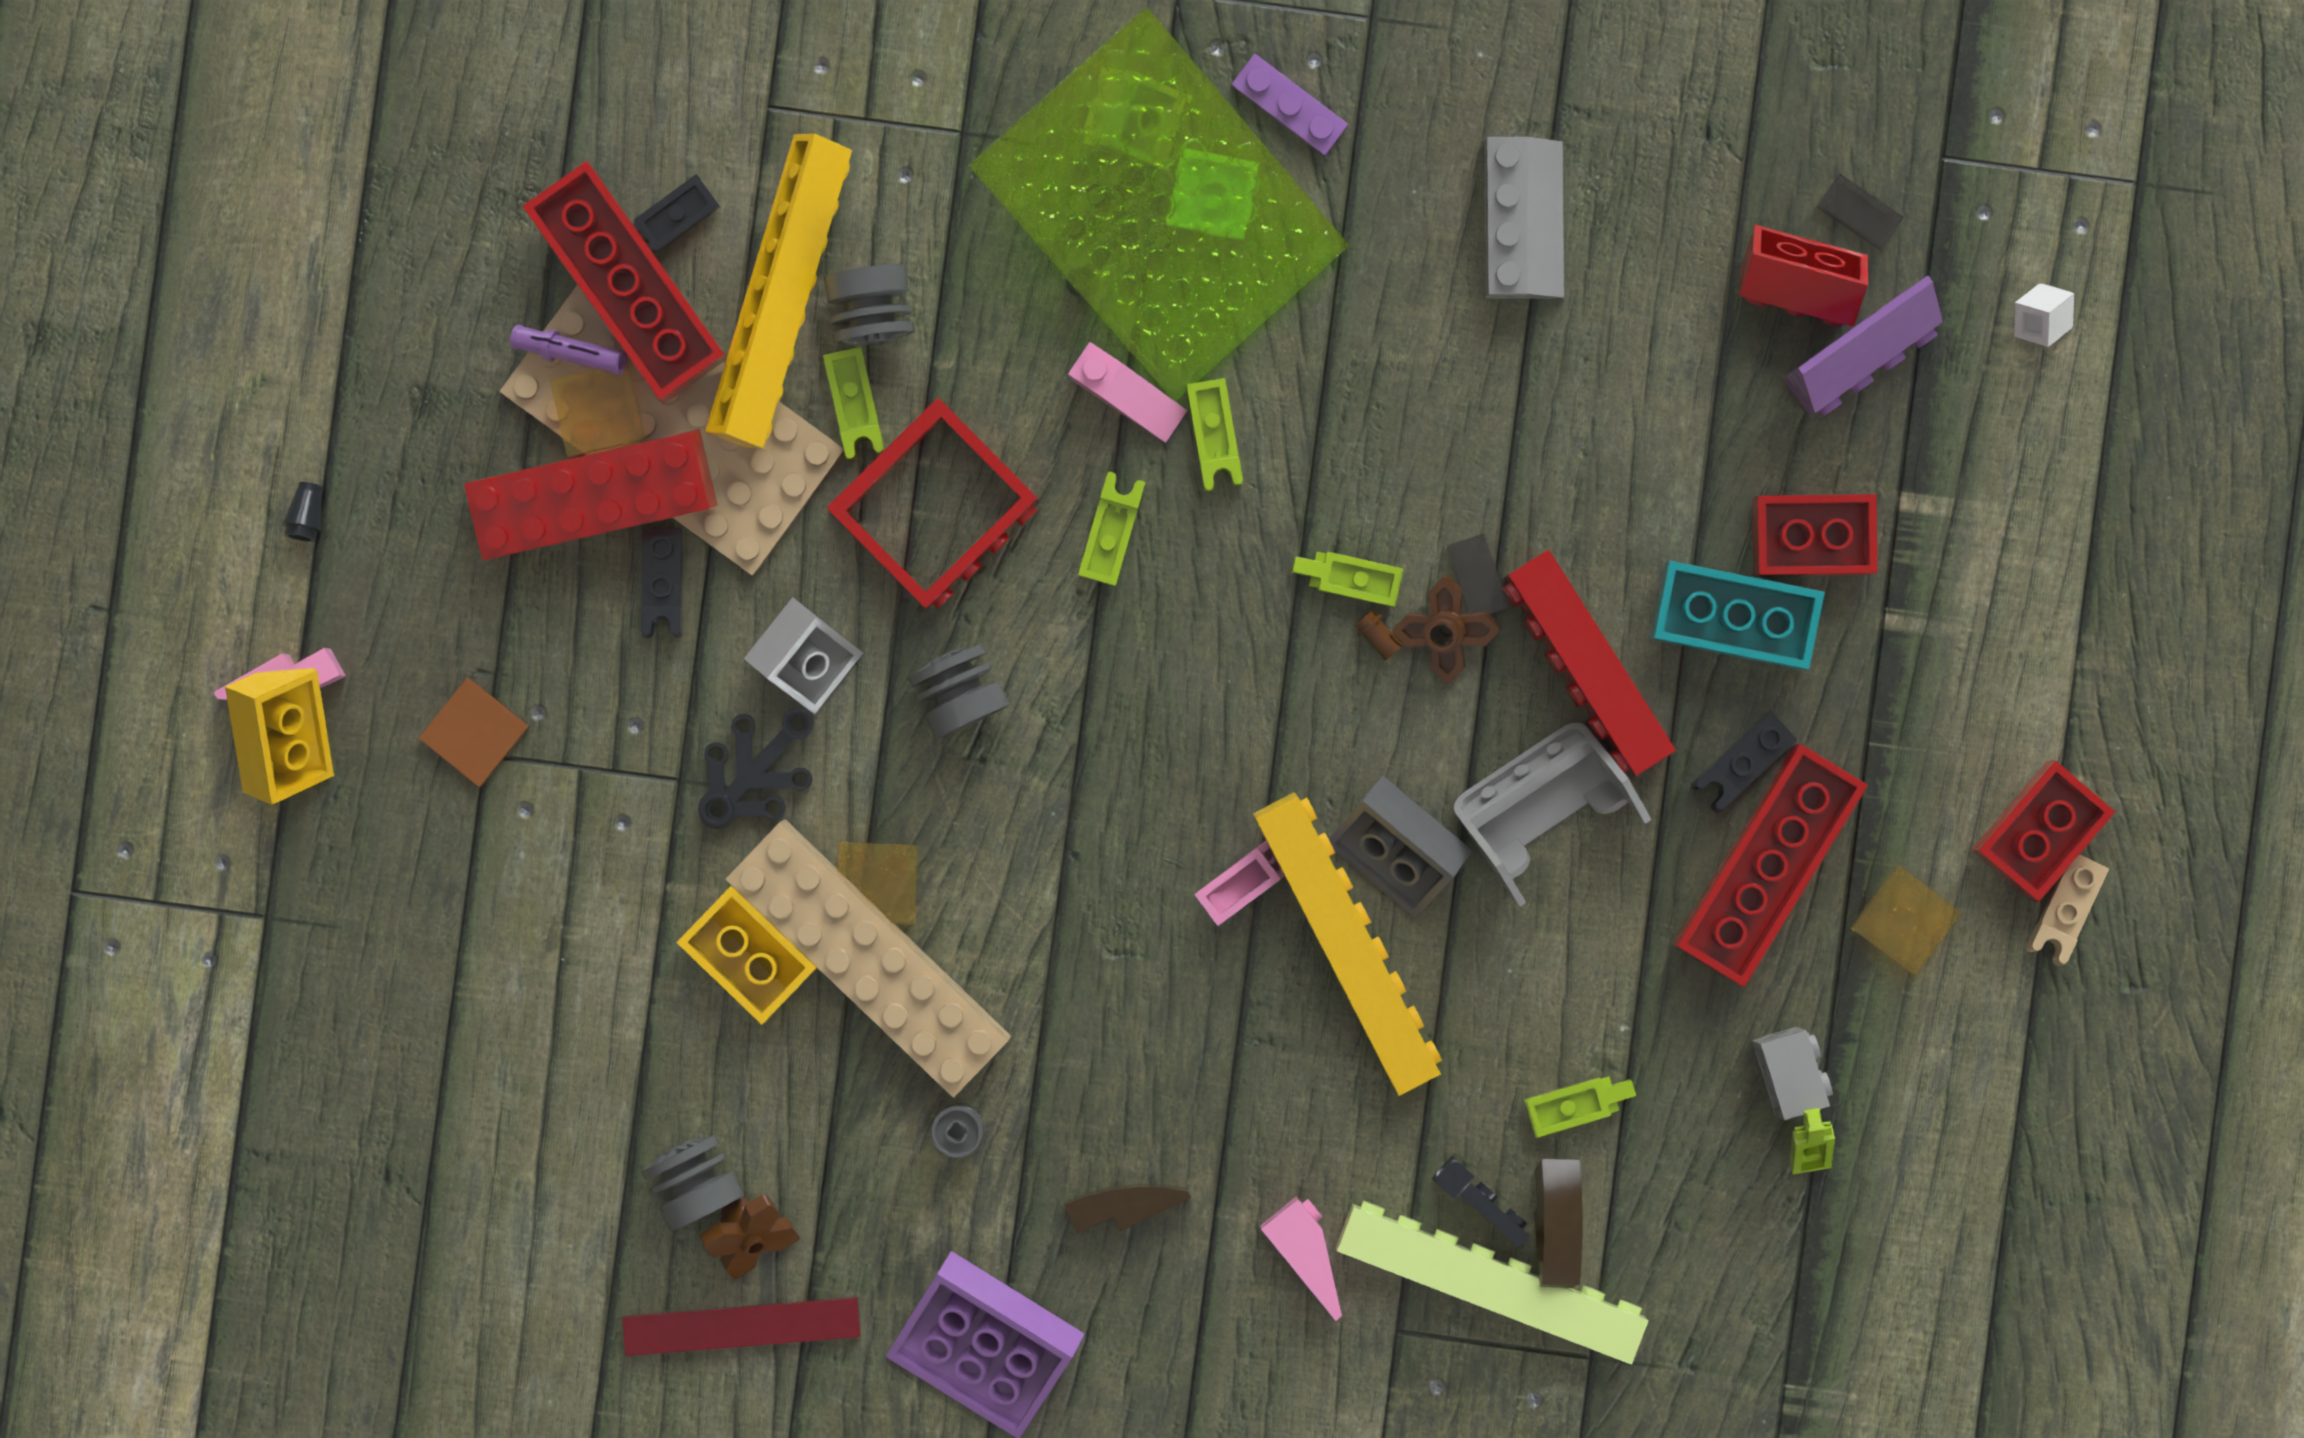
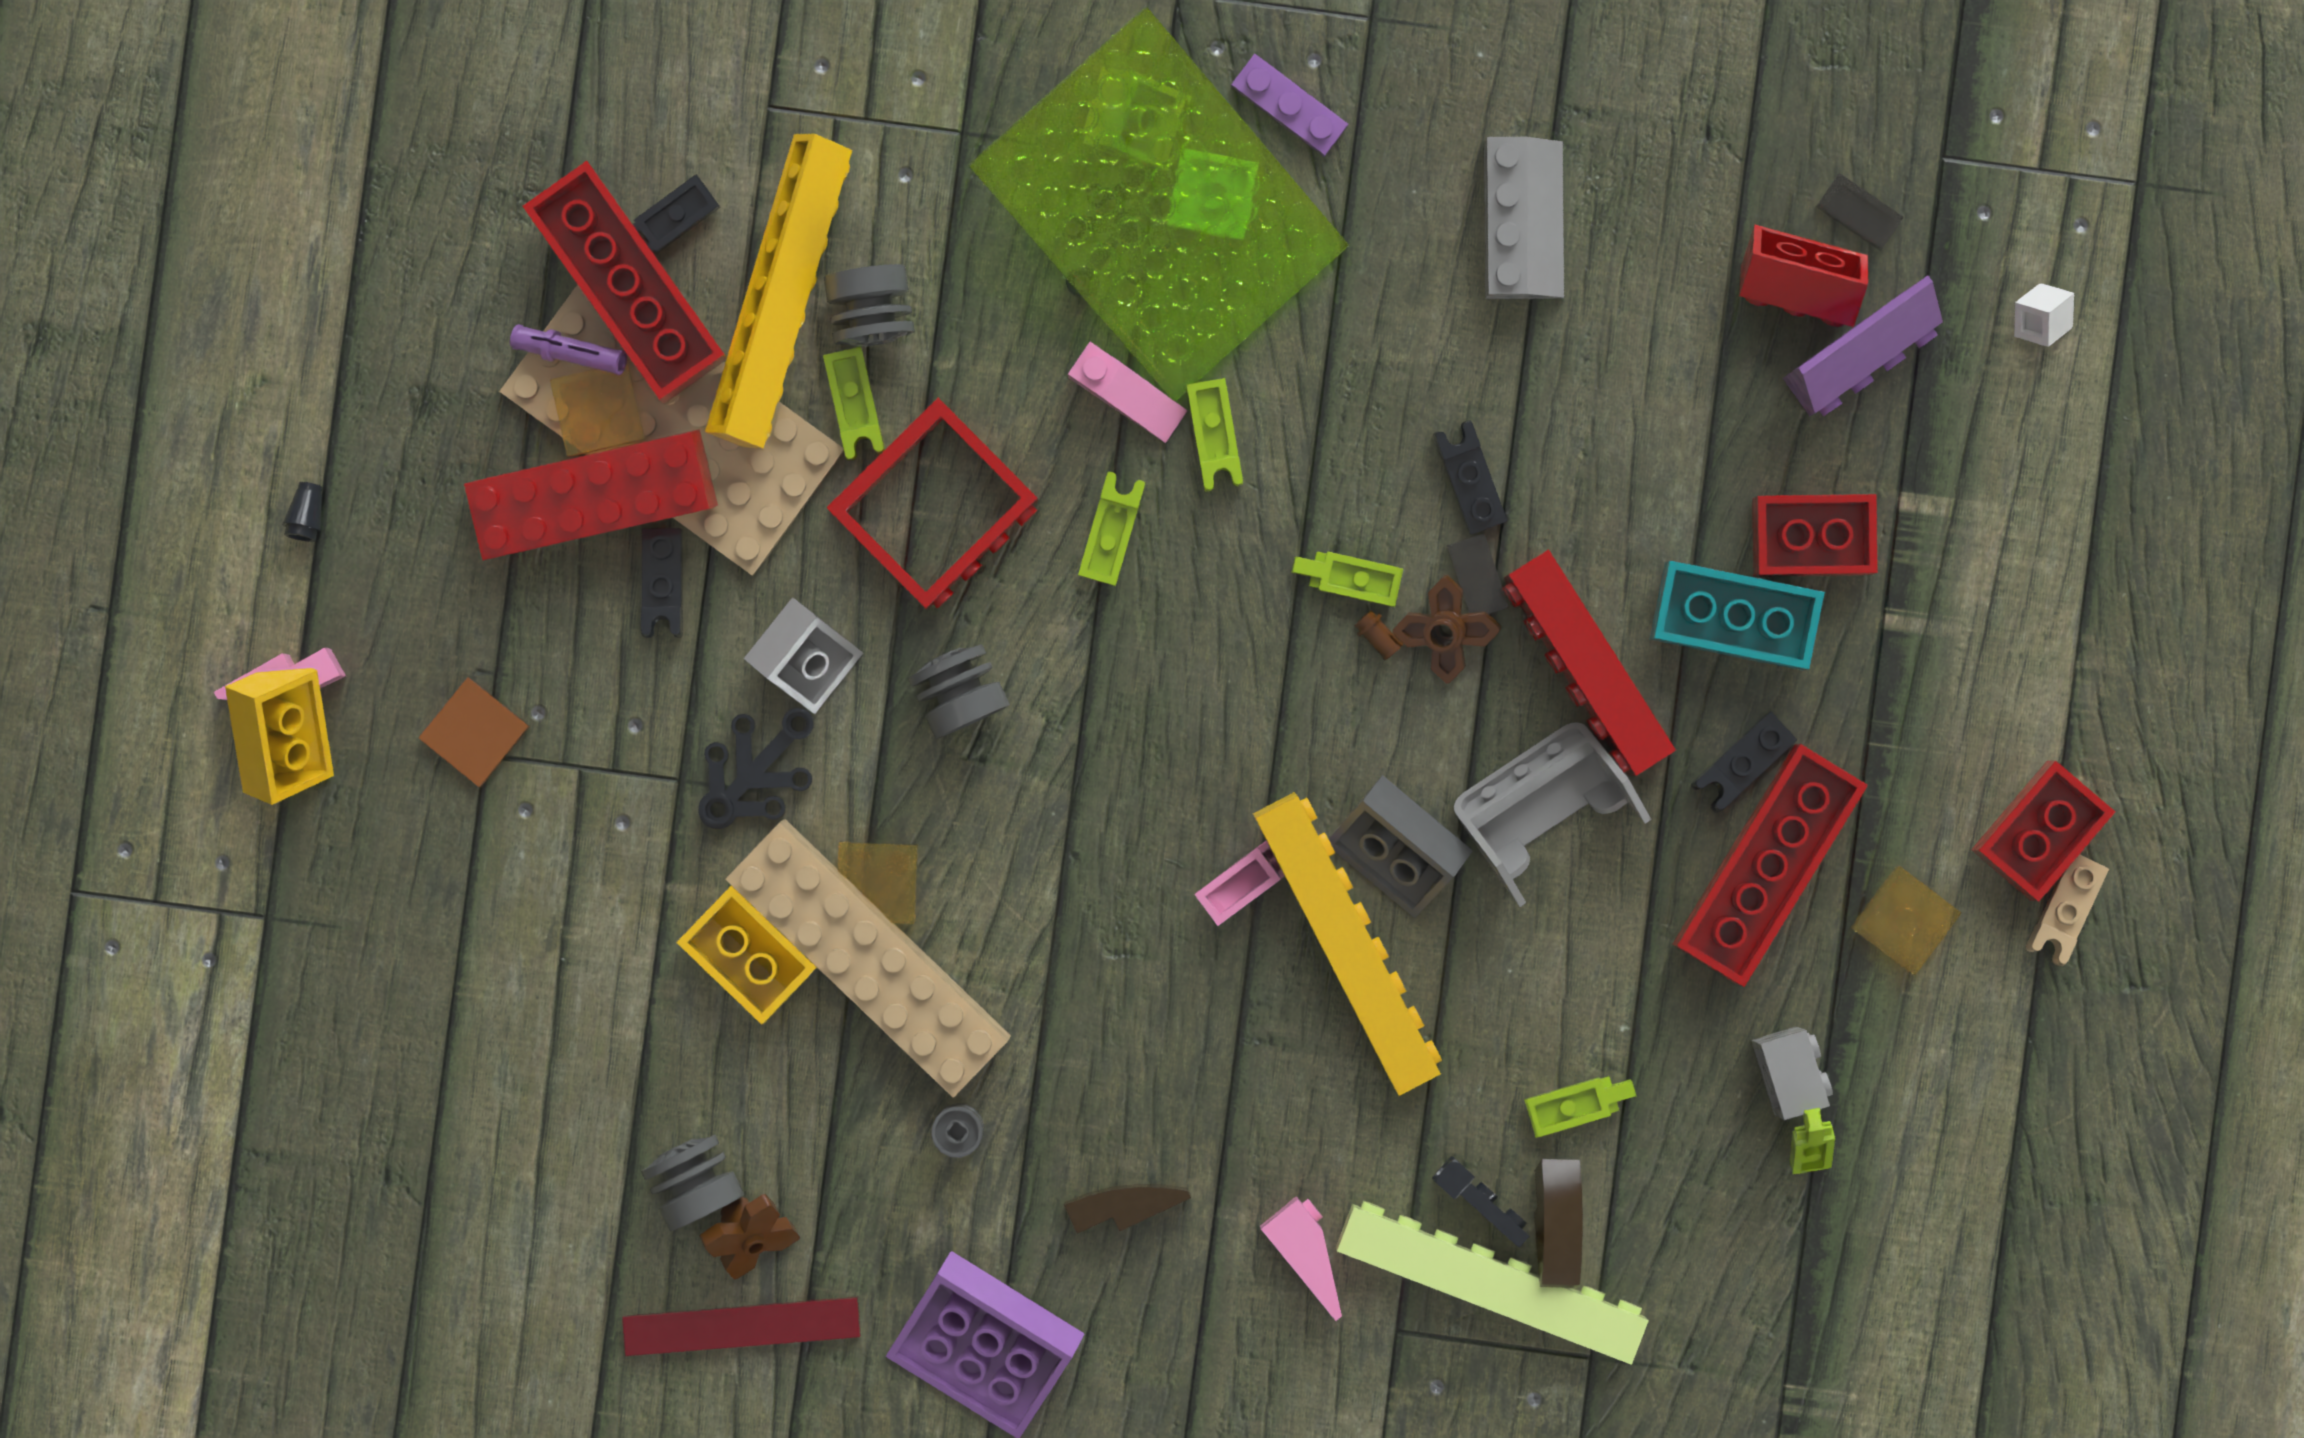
(1471, 480): none -> black plate

